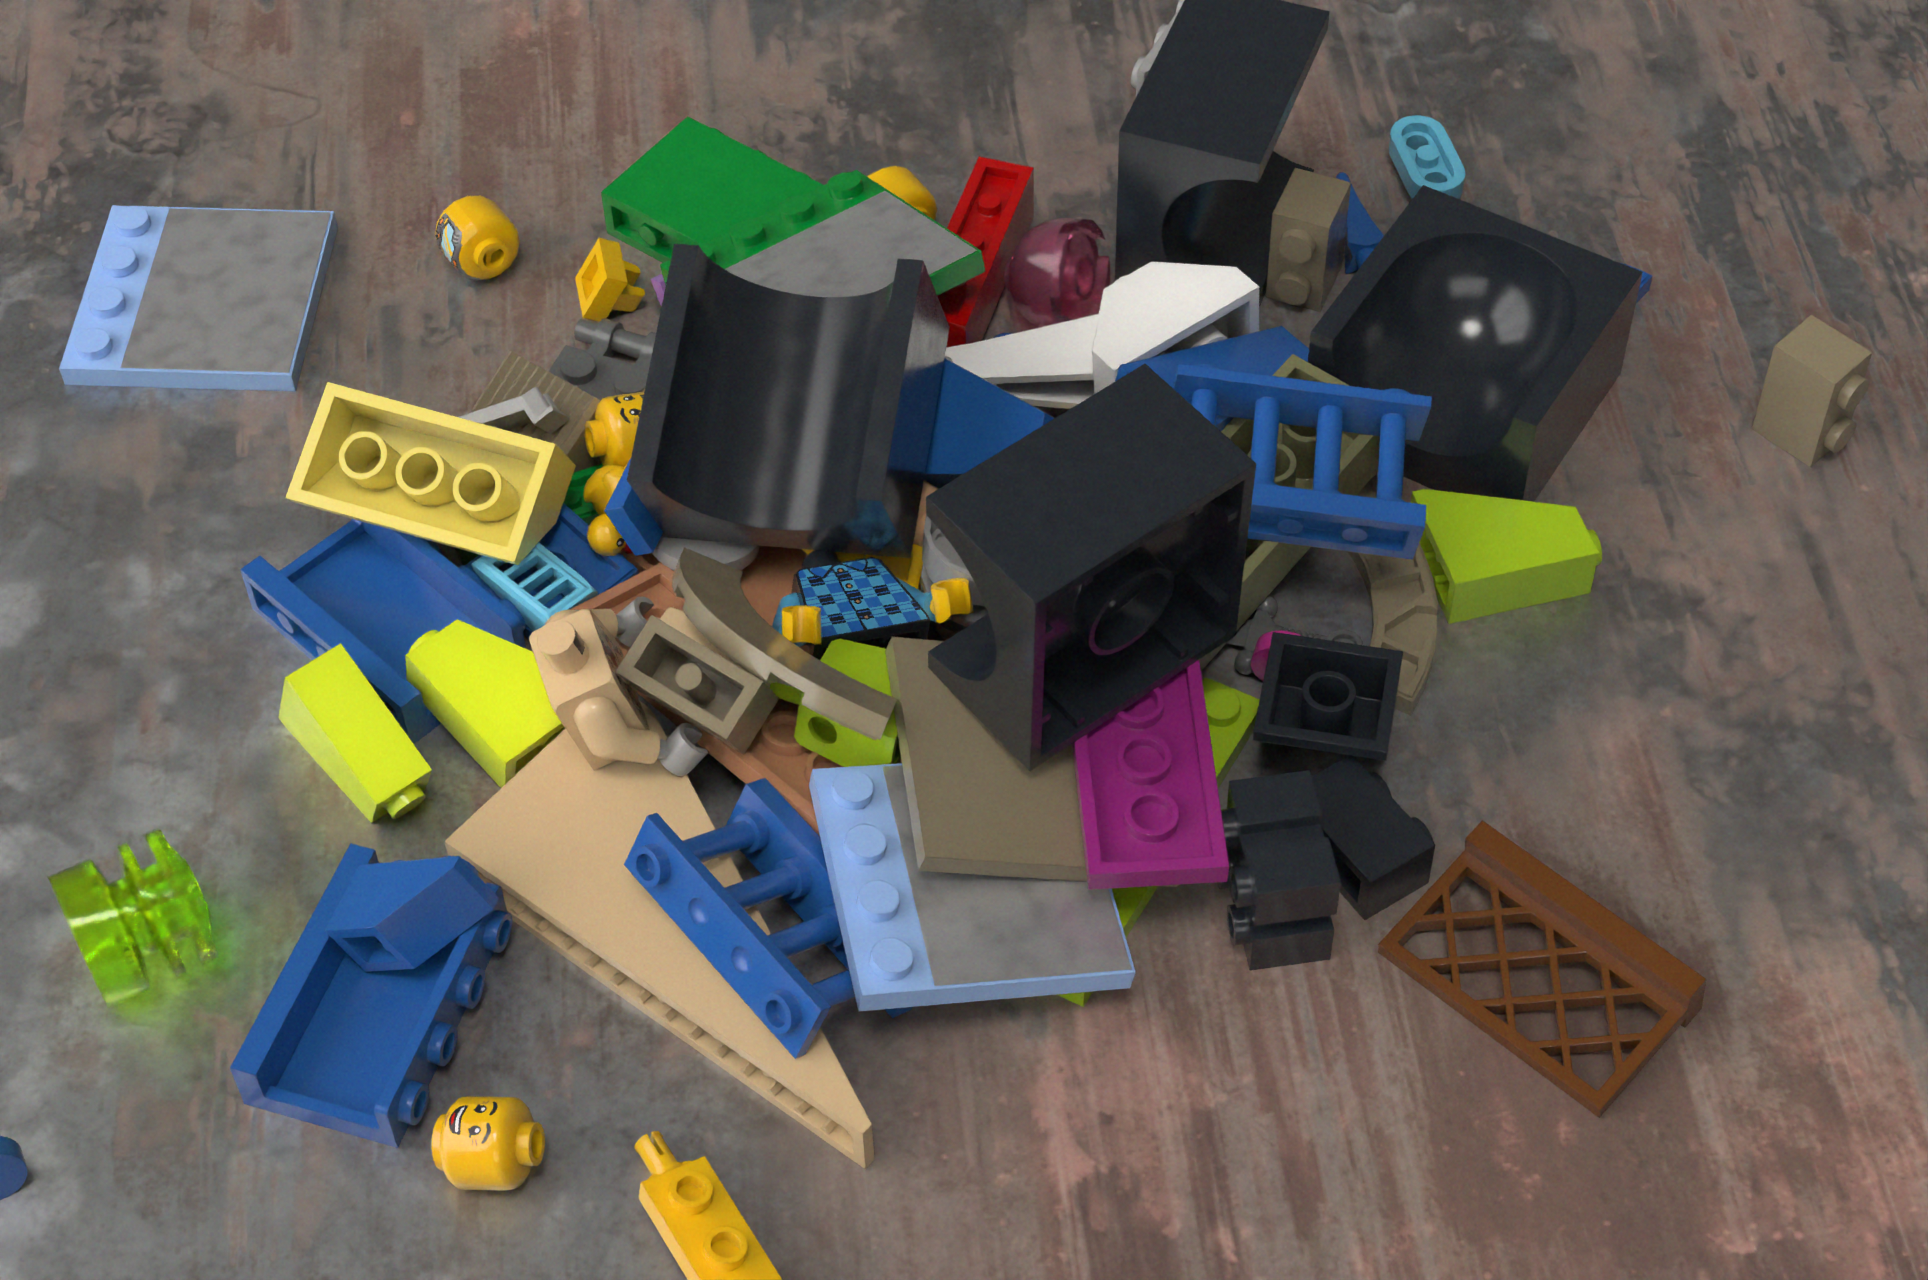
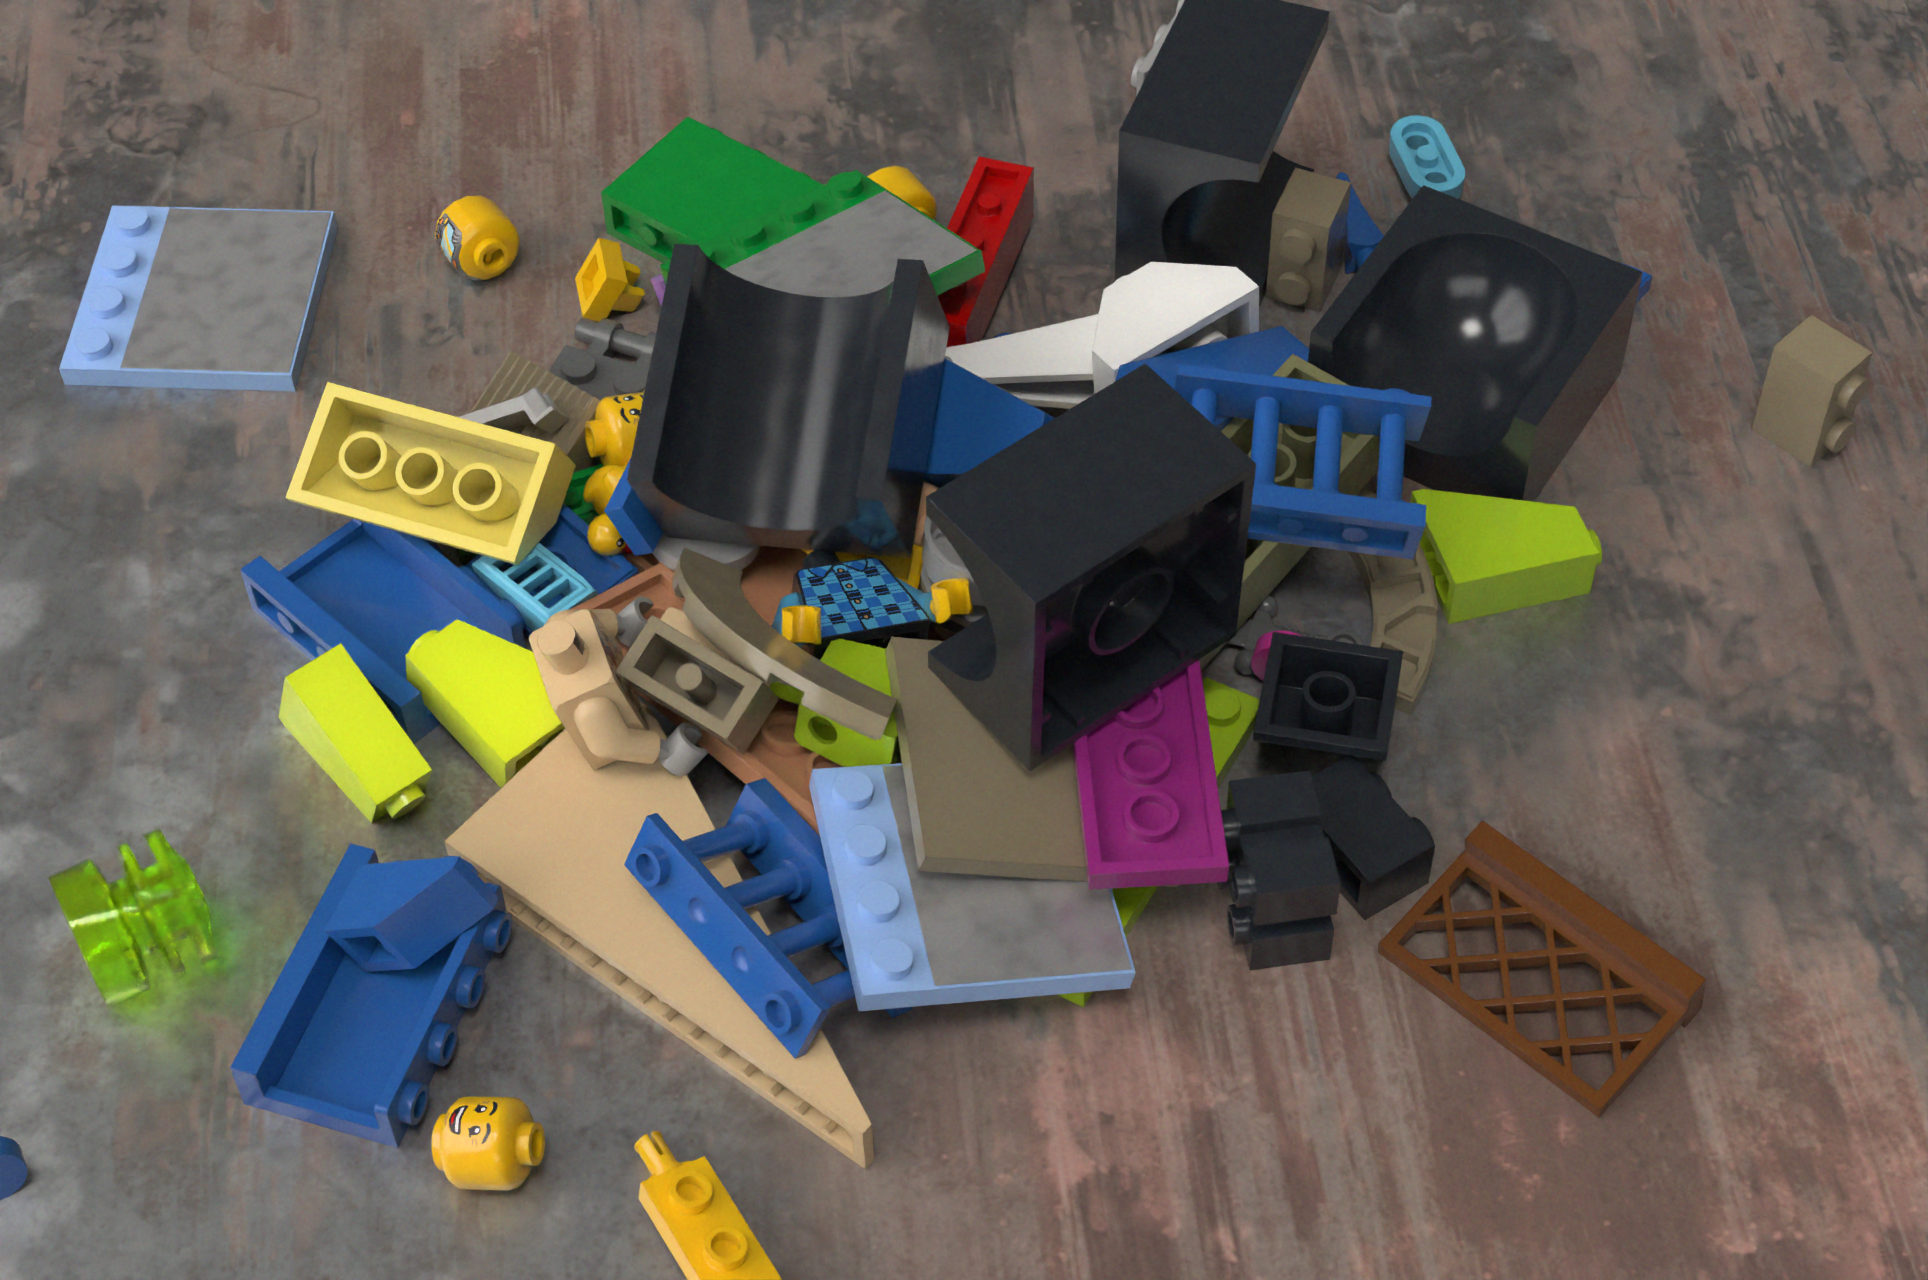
(1058, 272): clear pink cylinder -> none

